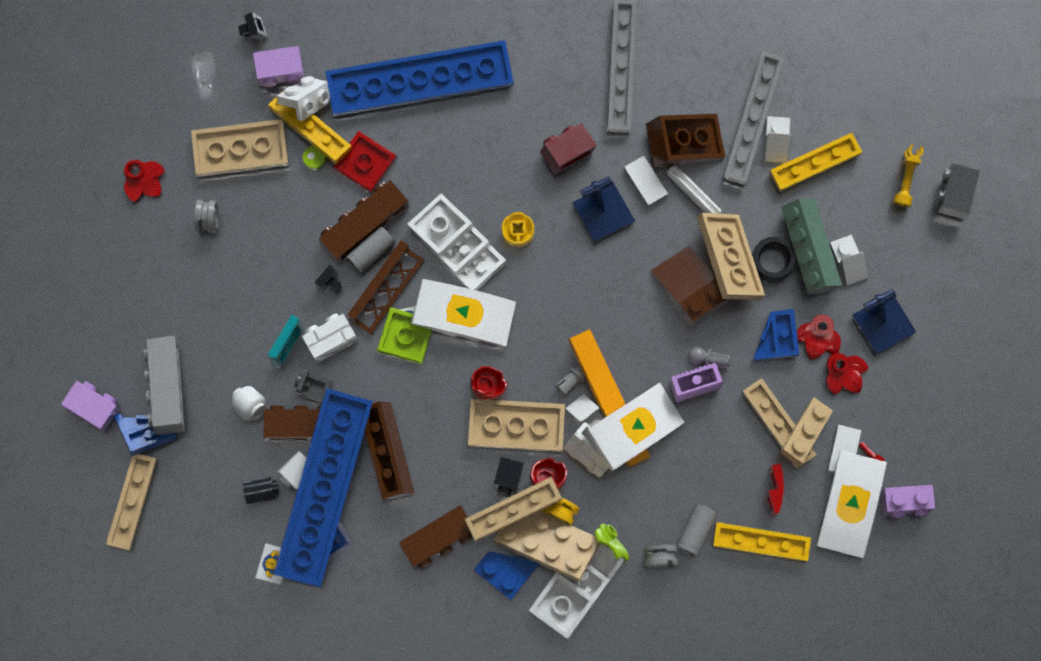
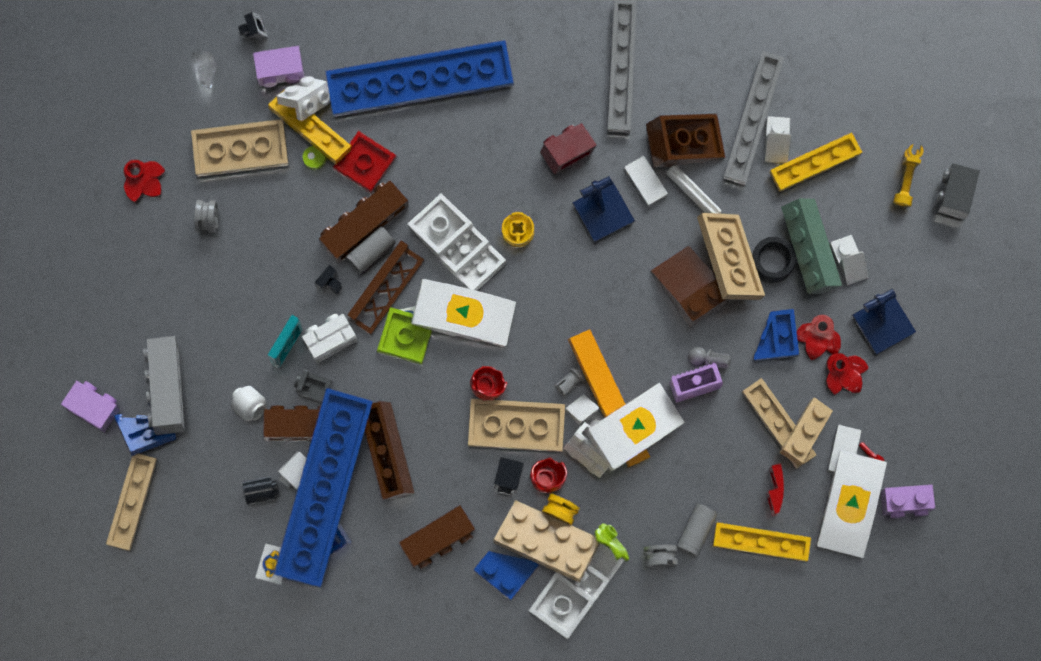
(513, 509): tan plate -> none

